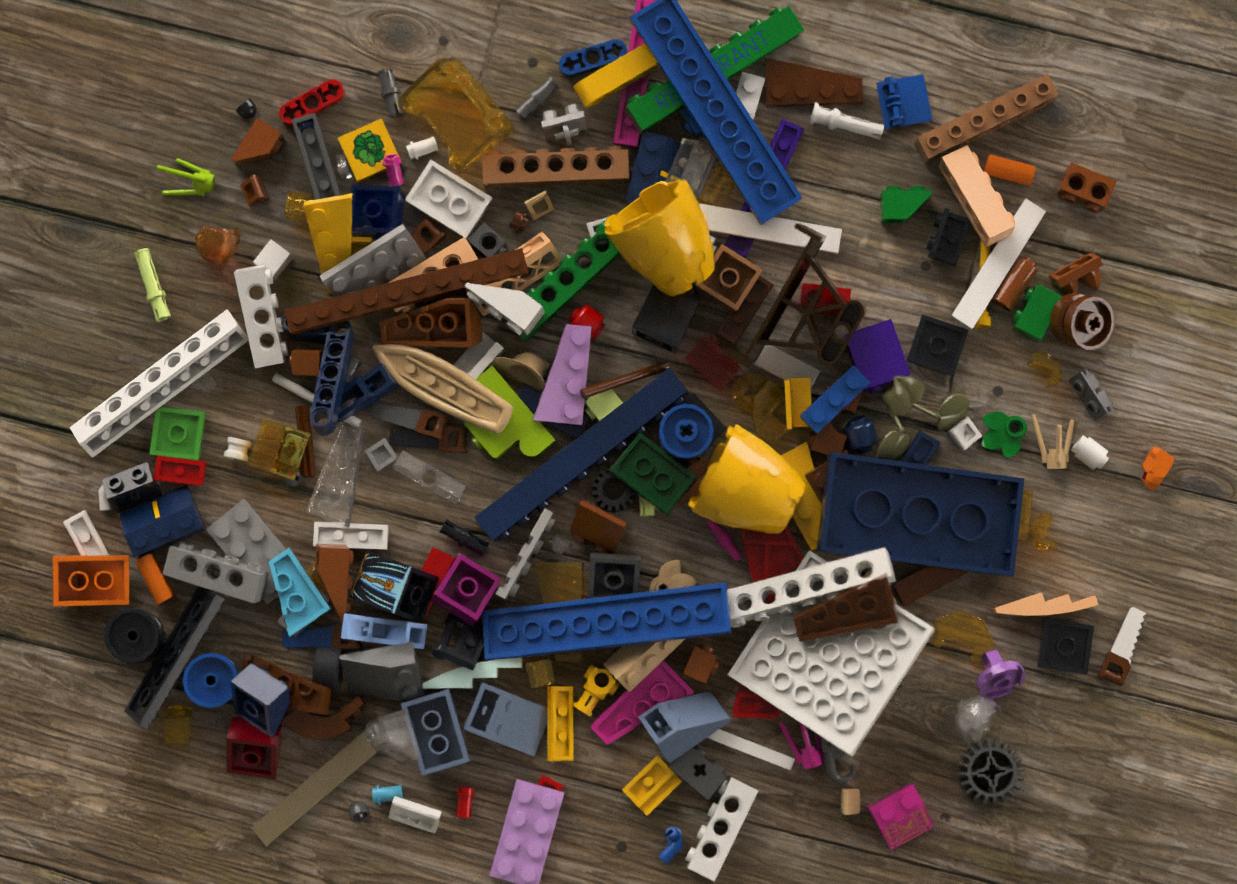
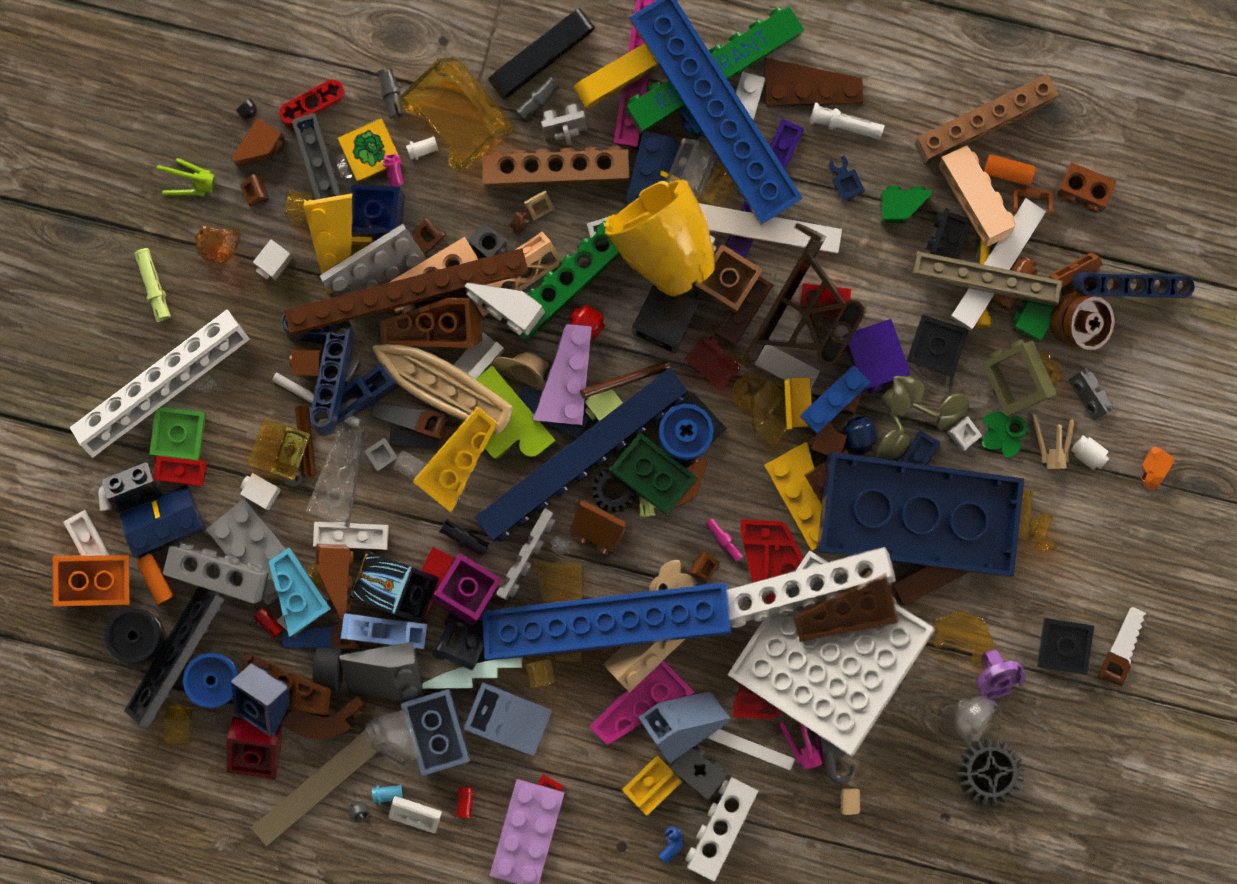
(237, 449): white wheel -> none
(259, 491): none -> white brick
(262, 354): white brick -> none
(268, 622): none -> red pin
(448, 199): white plate -> none
(451, 466): none -> yellow wing
(541, 53): none -> black beam
(560, 723): yellow tile -> none
(573, 56): blue beam -> none
(593, 690): yellow connector -> none
(613, 574): dark grey brick -> none
(701, 664): dark orange brick -> none
(704, 566): none -> dark orange slope
(748, 485): yellow piece -> none
(847, 183): none -> dark blue plate
(900, 816): dark pink slope -> none
(904, 101): blue hinge -> none
(987, 278): none -> dark tan tile
(1034, 194): none -> dark orange piece
(1036, 369): none -> olive window
(1037, 606): light nougat slope -> none
(1144, 285): none -> dark blue beam

